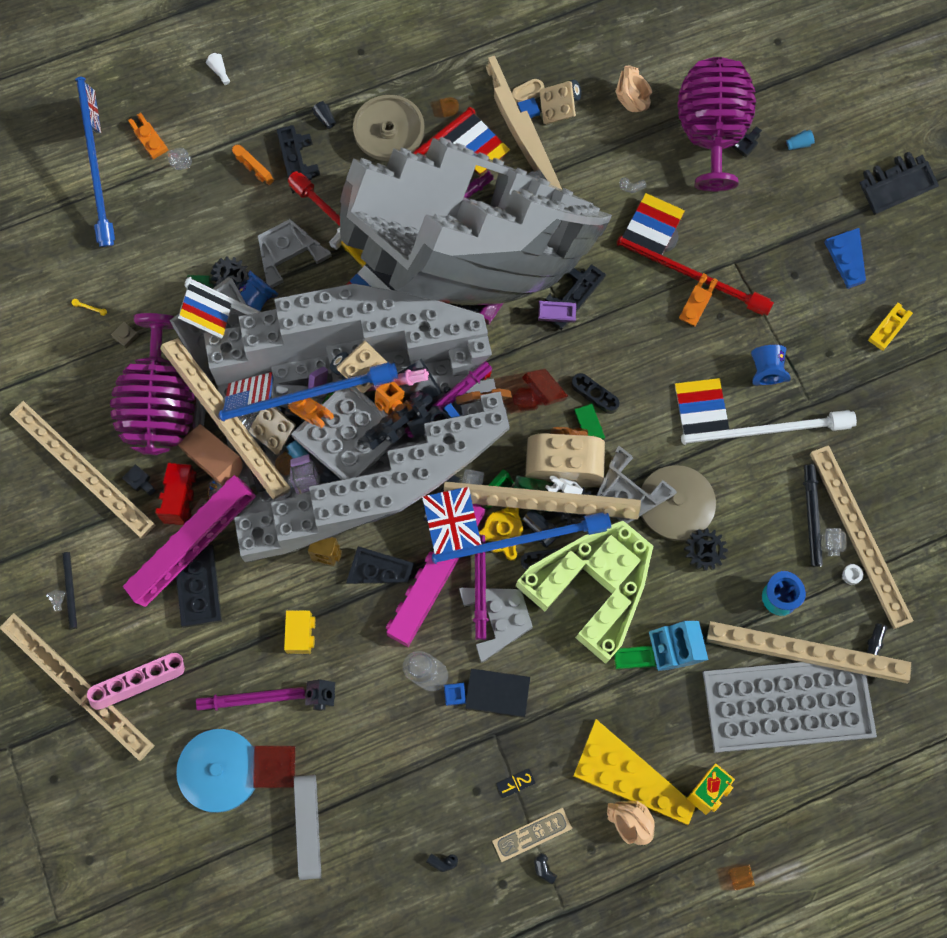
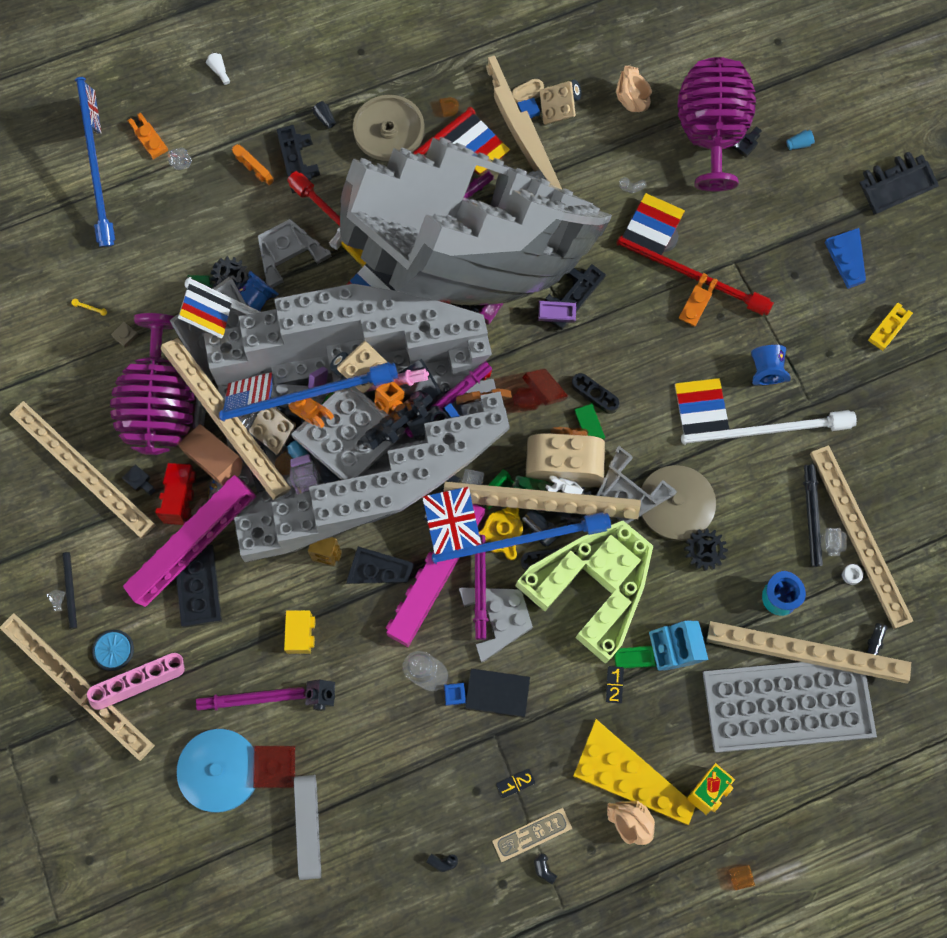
(112, 650): none -> dark azure wheel
(614, 684): none -> black sticker

